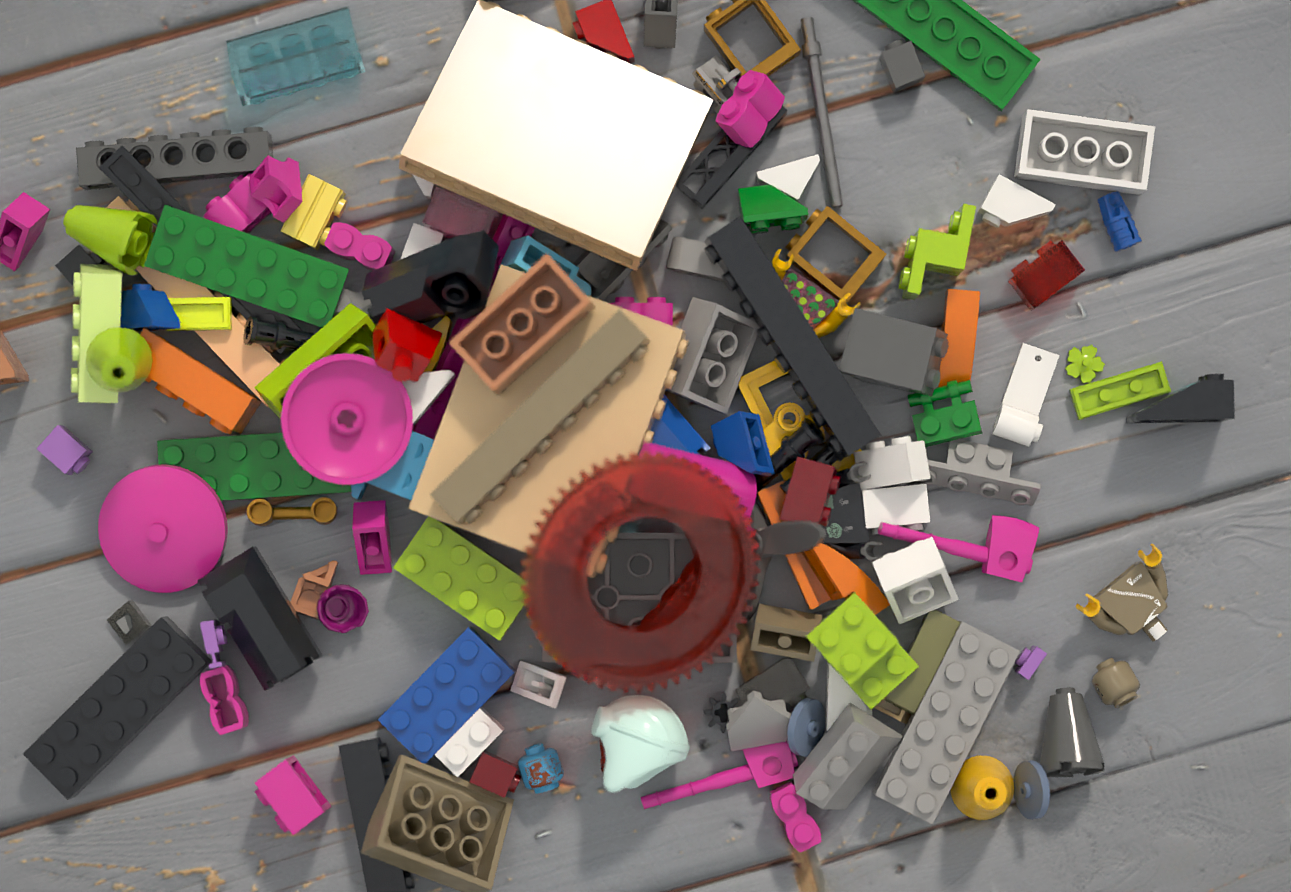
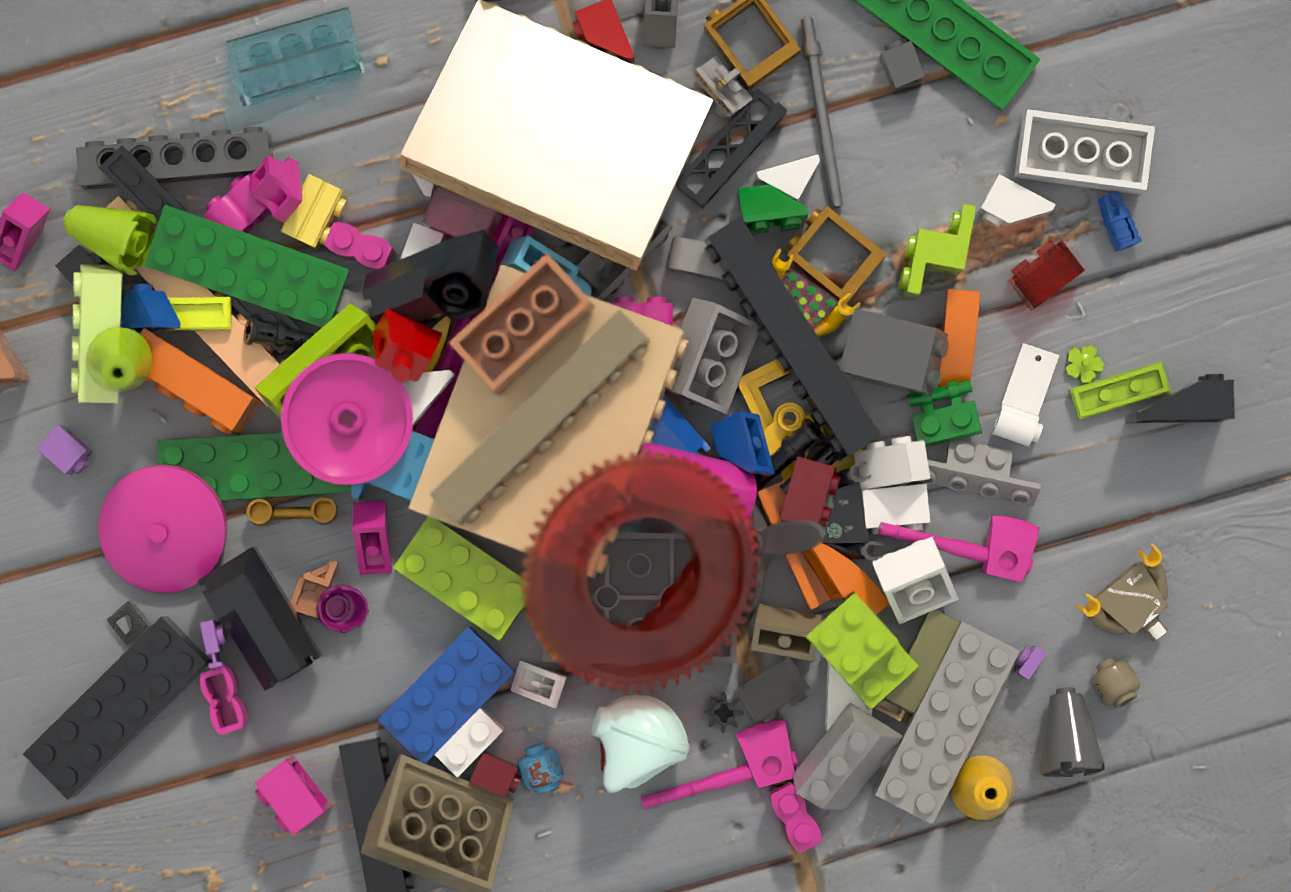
(750, 108): dark pink brick -> none
(757, 723): light grey slope -> none
(806, 726): sand blue piece -> none
(1031, 789): sand blue piece -> none

